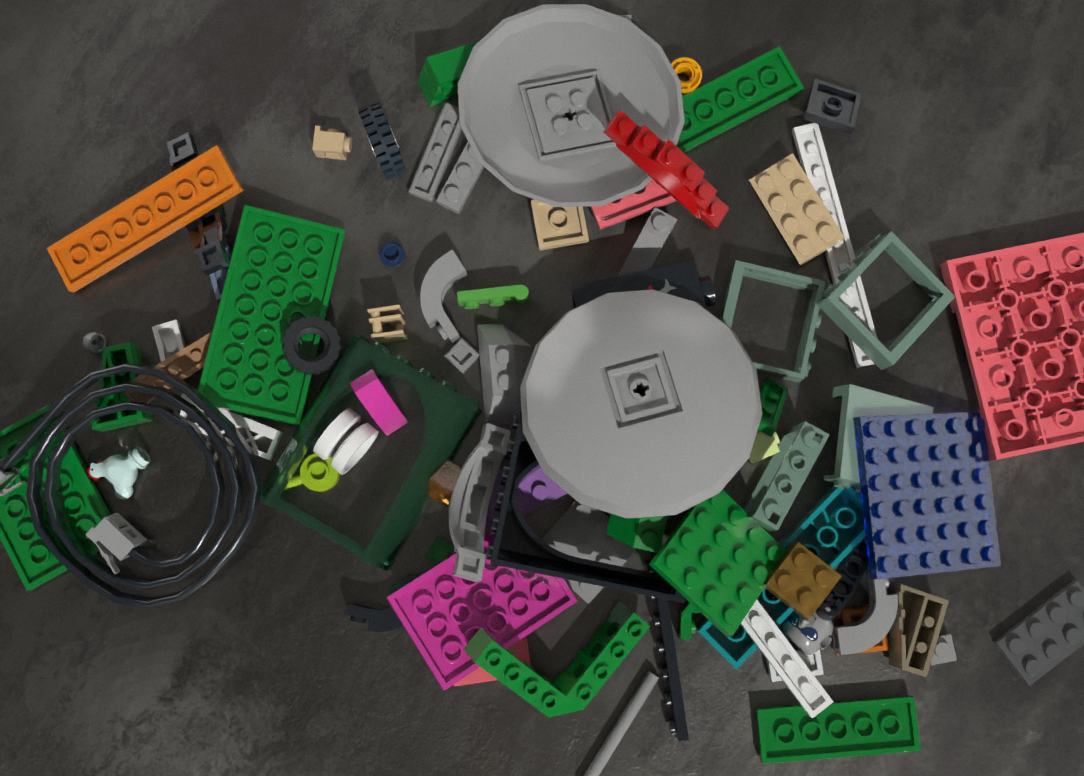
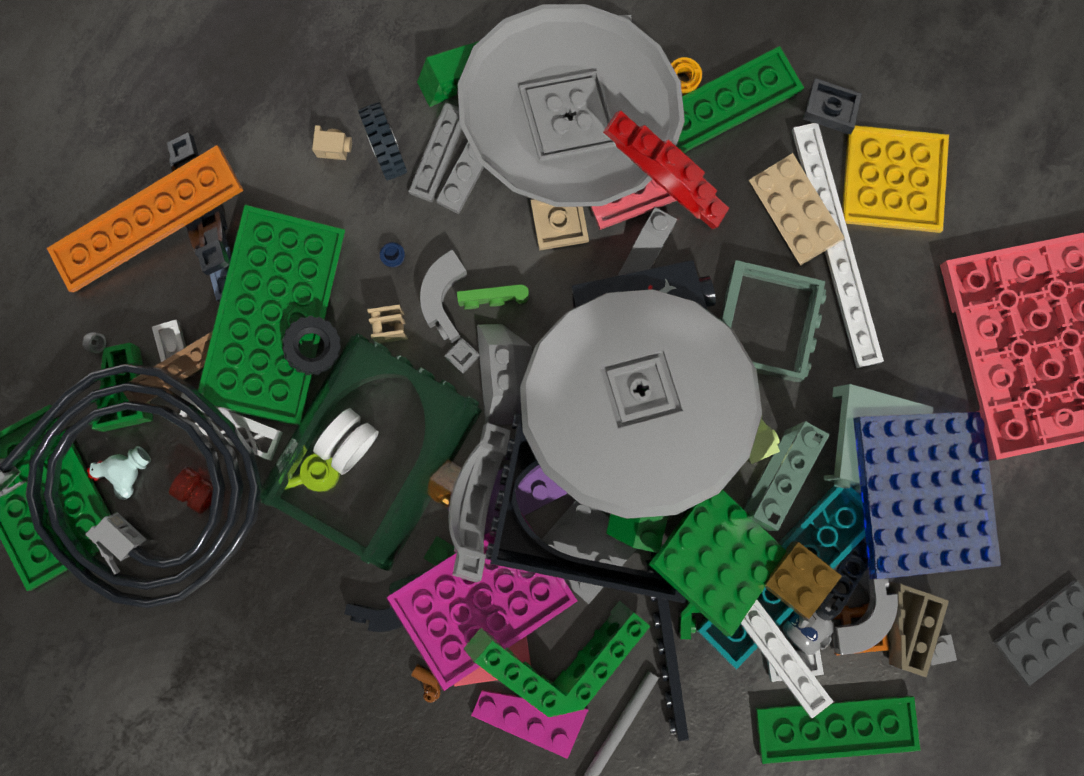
(192, 489): none -> clear red wheel
(378, 402): dark pink slope -> none
(430, 684): none -> dark orange arm
(527, 722): none -> dark pink wing
(772, 402): green tile -> none
(855, 330): sand green window -> none
(895, 179): none -> yellow tile

